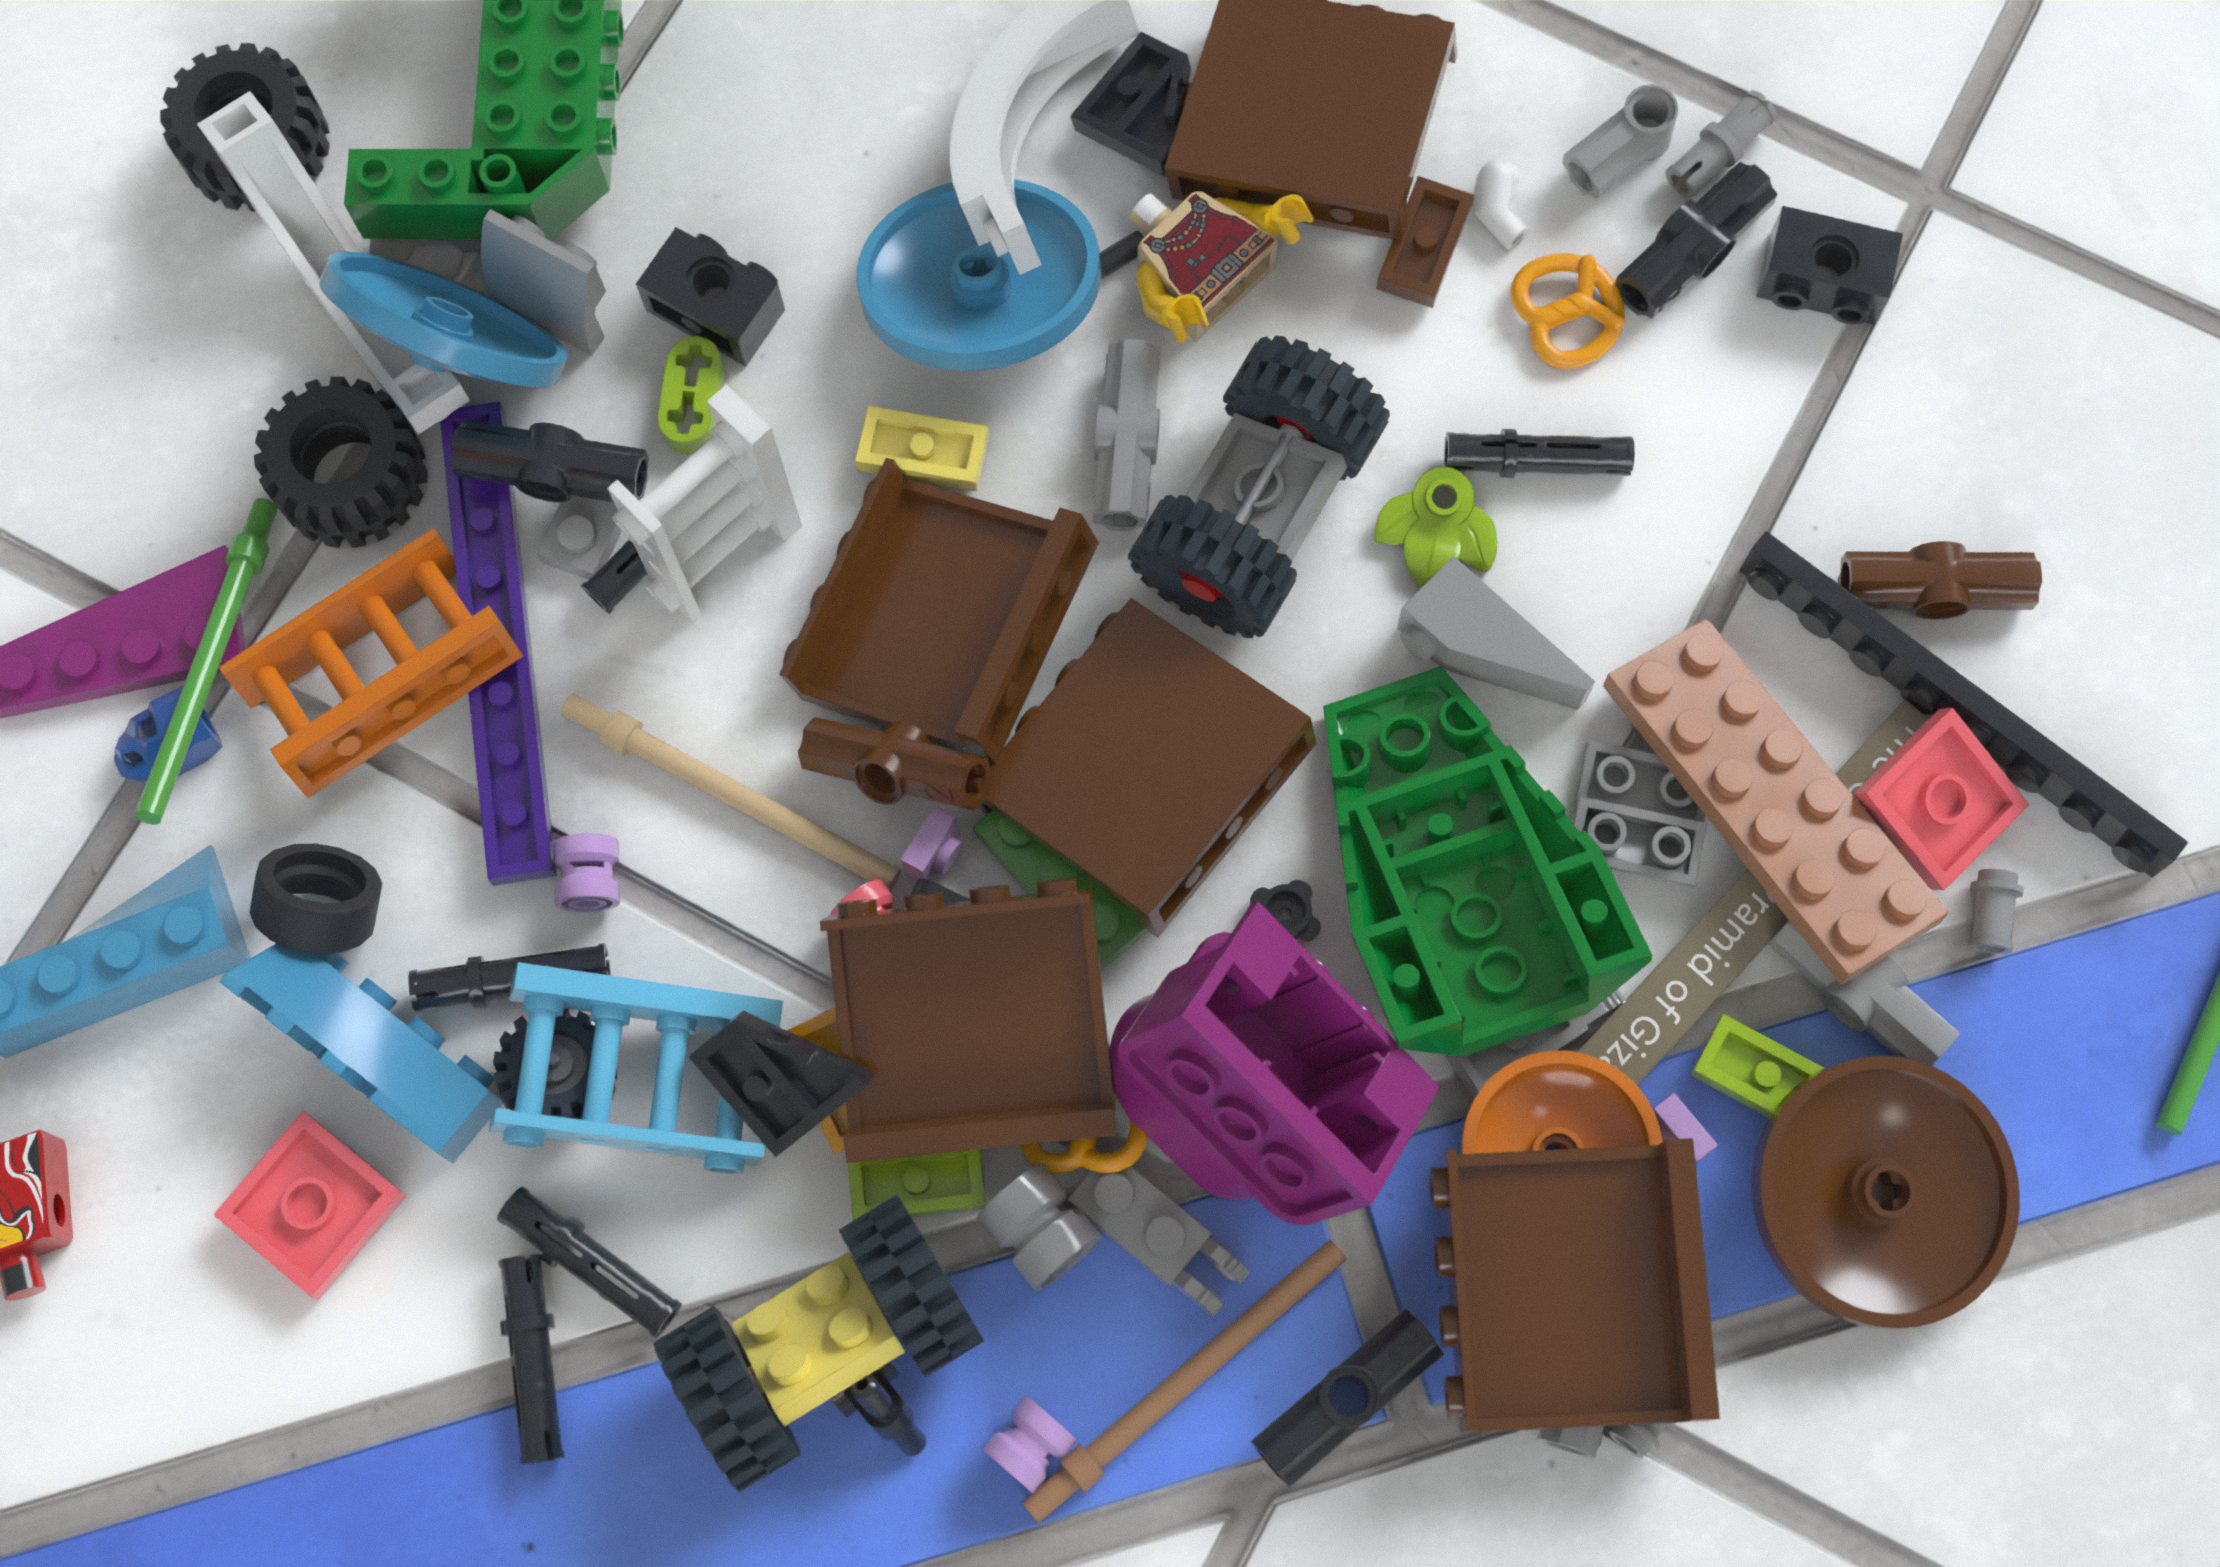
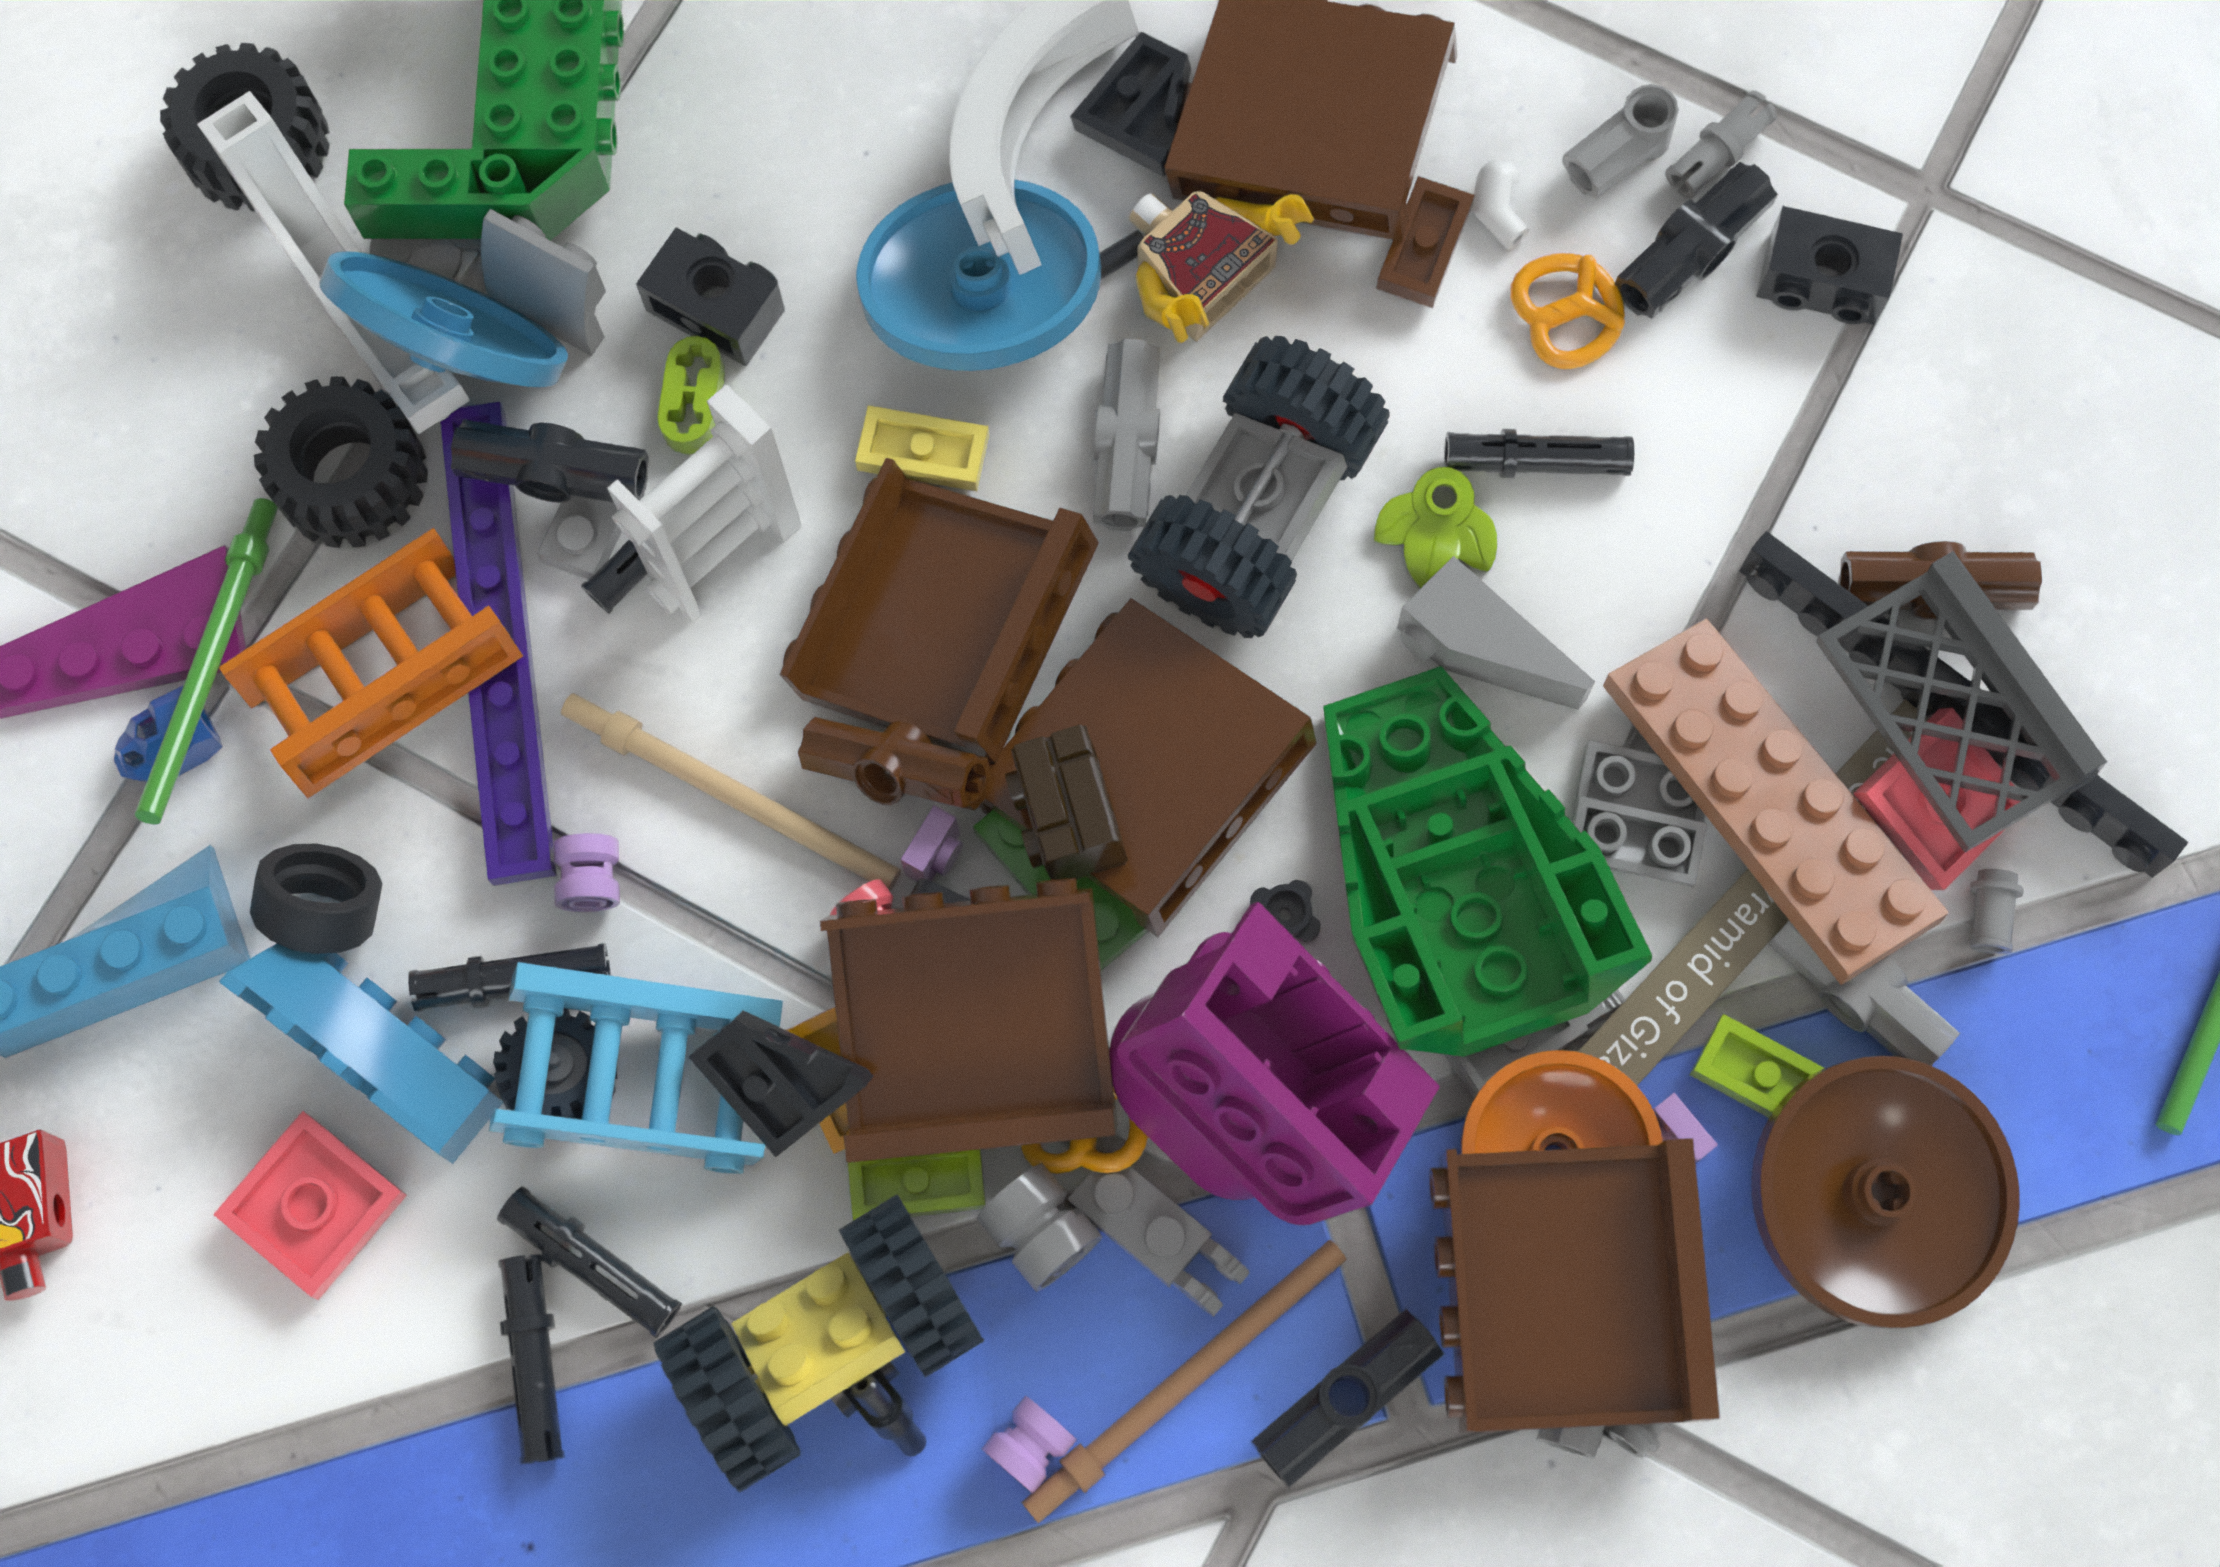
(1067, 805): none -> dark brown brick
(2013, 684): none -> dark grey fence

